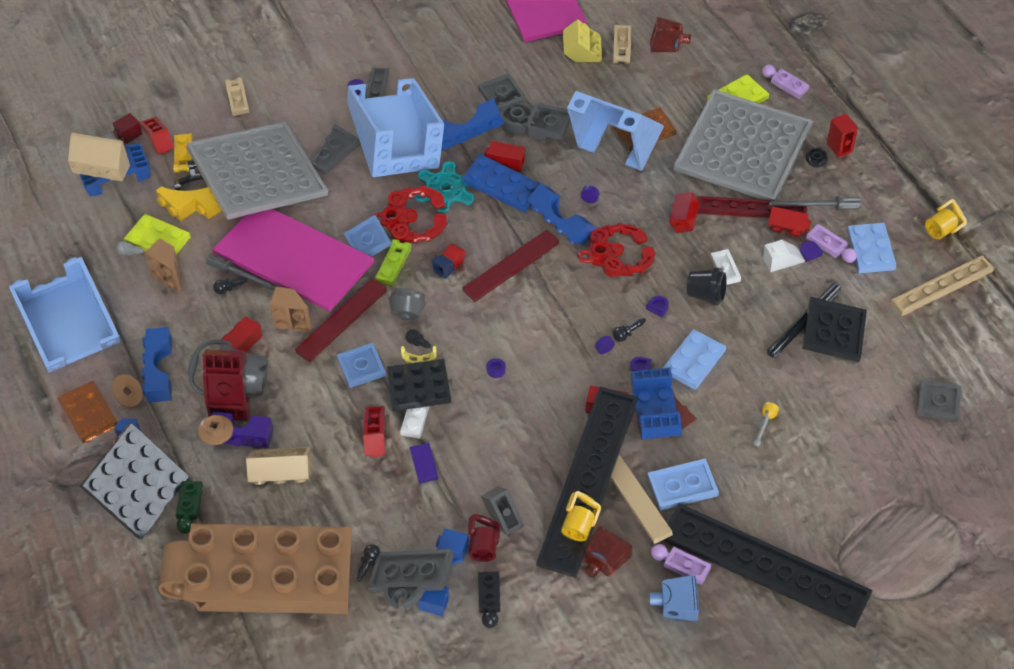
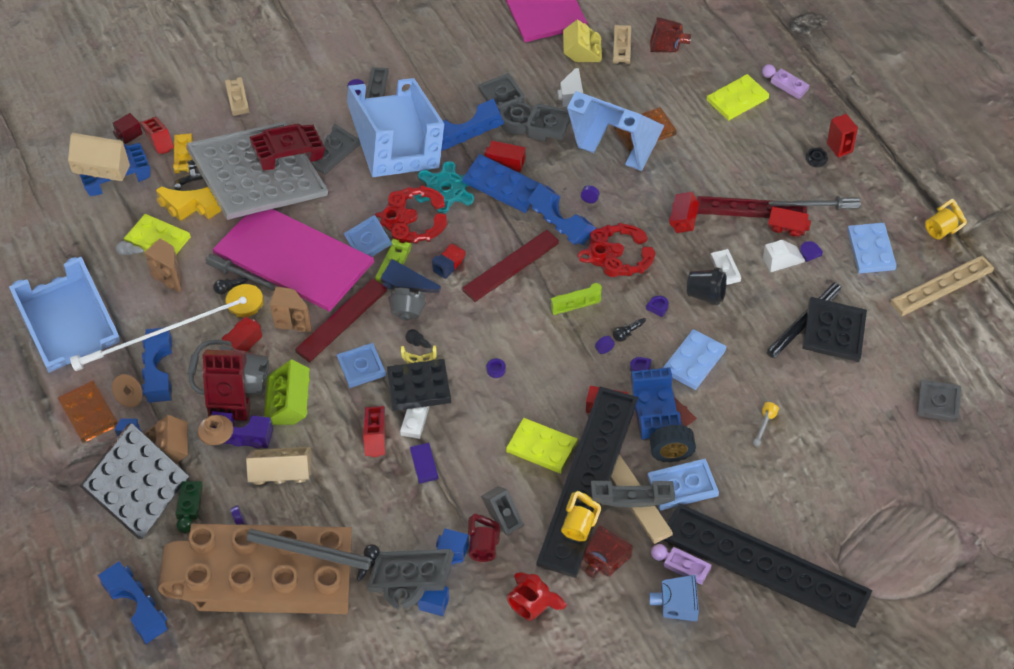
(78, 362): none -> white piece
(120, 584): none -> blue arch
(170, 437): none -> medium nougat slope
(237, 515): none -> dark purple tile
(253, 296): none -> yellow tile
(286, 142): none -> dark red plate
(287, 394): none -> lime slope
(309, 549): none -> dark grey axle
(400, 276): none -> dark blue slope
(489, 597): black plate -> none
(532, 596): none -> red piece
(542, 445): none -> neon yellow plate
(569, 86): none -> white slope
(576, 299): none -> lime plate
(632, 496): none -> dark grey slope
(672, 443): none -> black wheel
(743, 146): light grey plate -> none
(831, 243): lavender plate -> none

